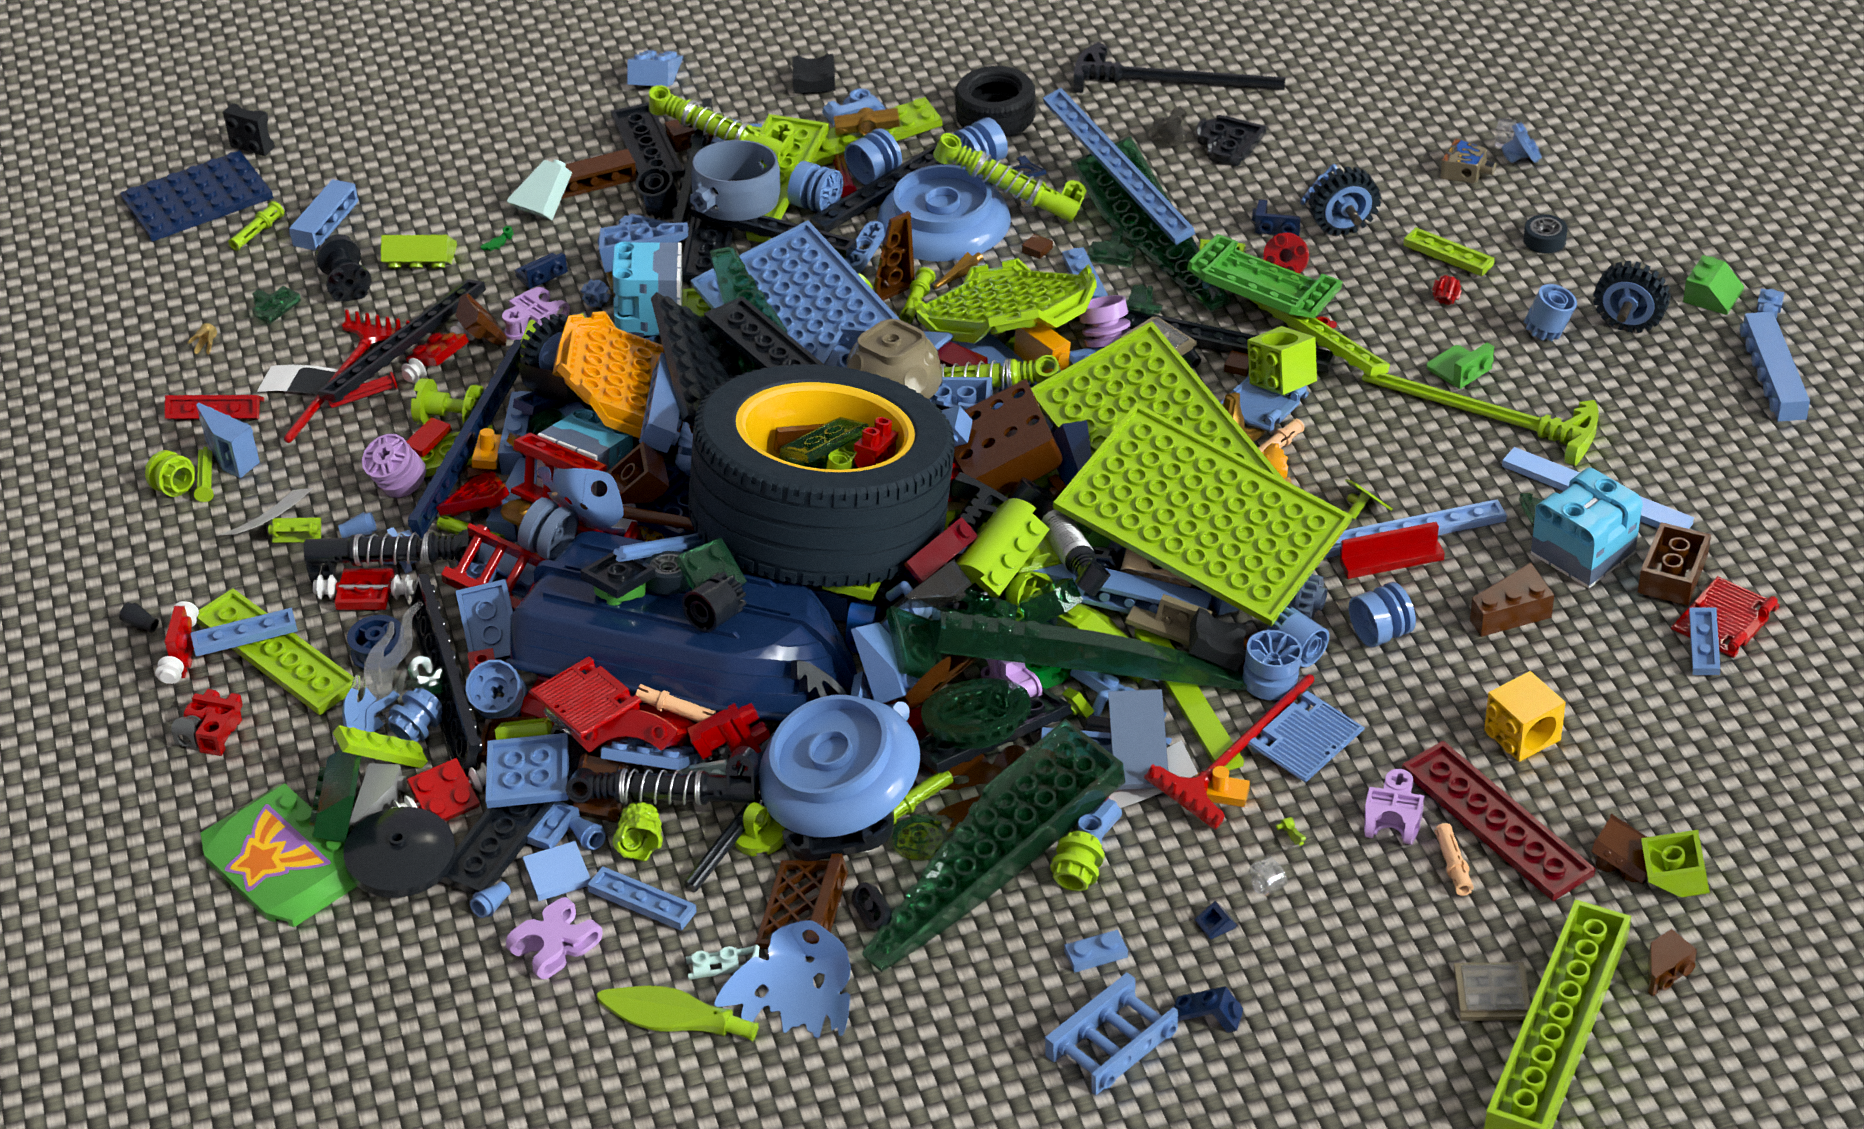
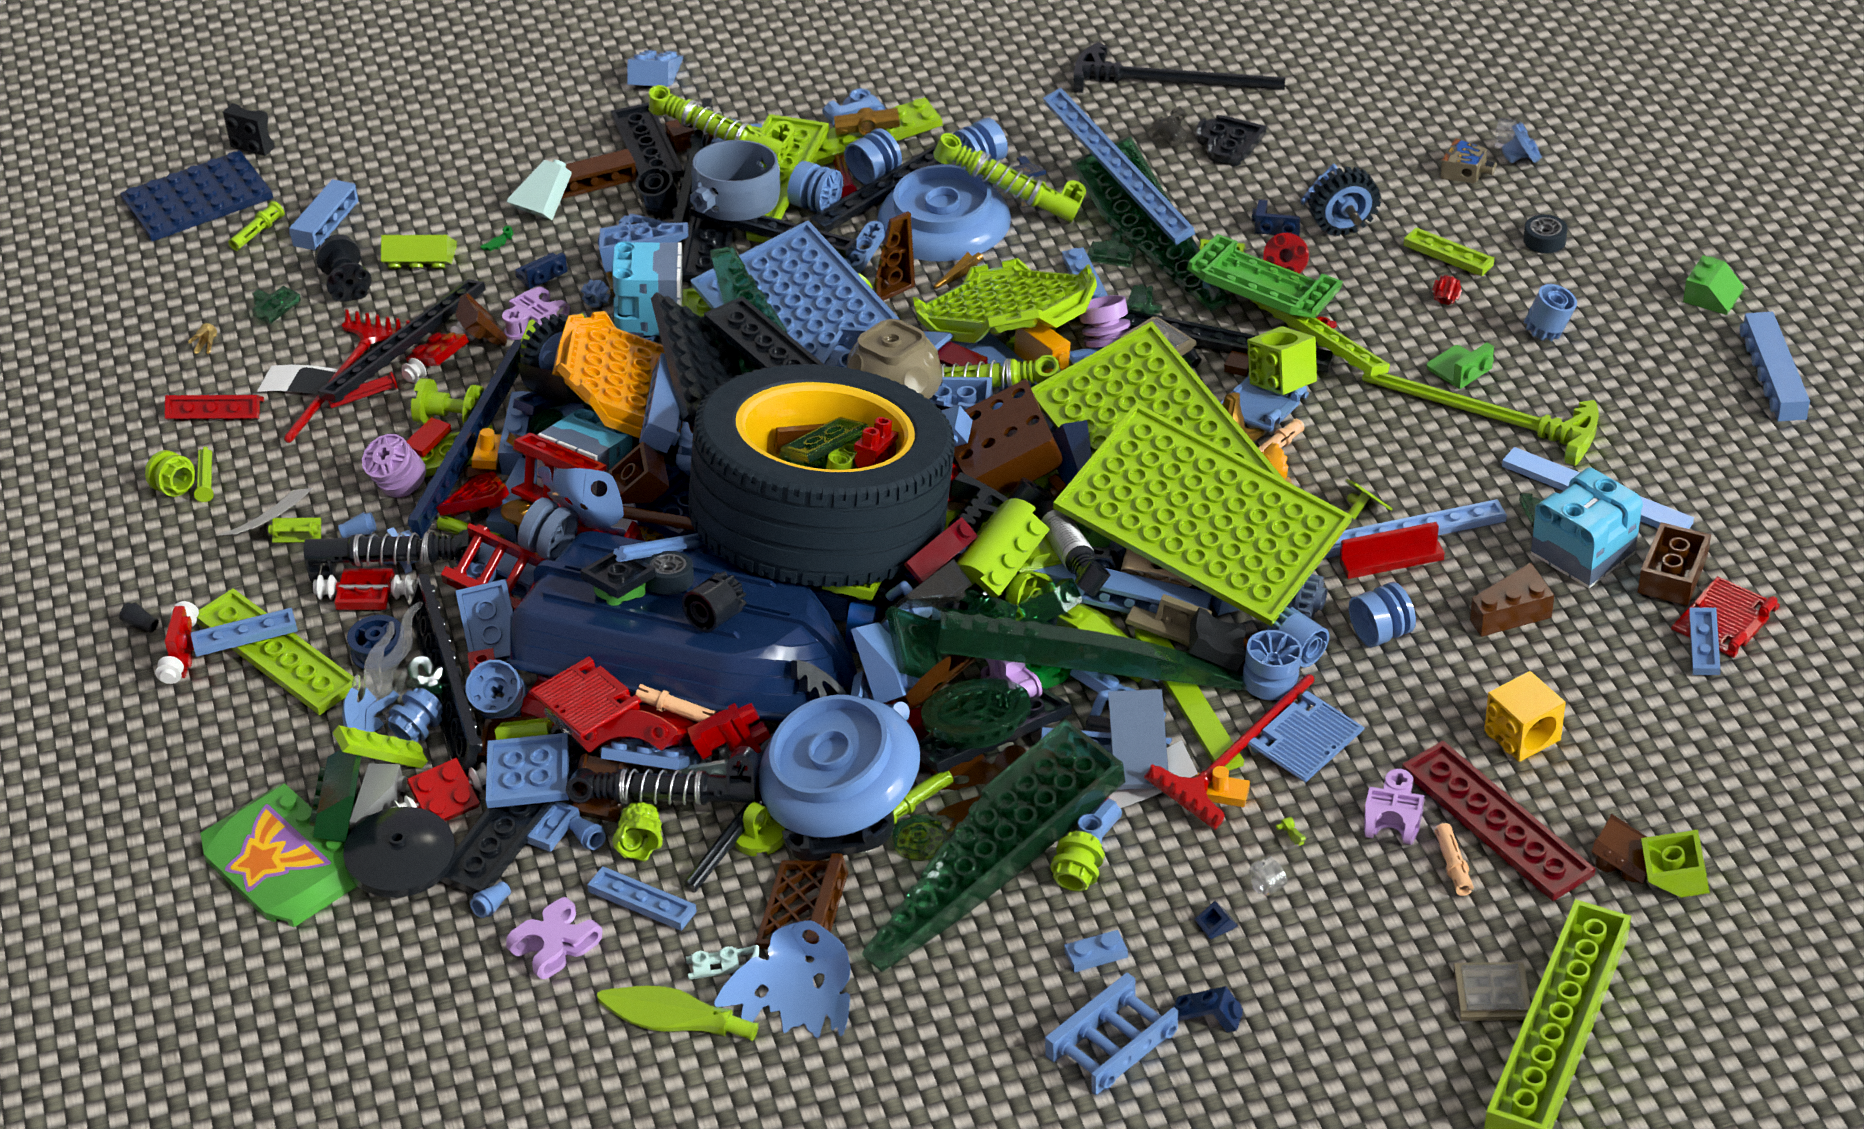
(216, 721): red hips -> none
(229, 440): medium blue slope -> none
(556, 870): light blue tile -> none
(708, 560): clear green plate -> none
(813, 74): black brick -> none
(873, 911): black plate -> none
(919, 288): lime pin -> none
(999, 94): black tyre -> none
(1037, 246): reddish brown tile -> none
(1078, 703): lime plate -> none
(1631, 297): wheel -> none
(1669, 960): reddish brown slope -> none
(1770, 301): medium blue plate -> none

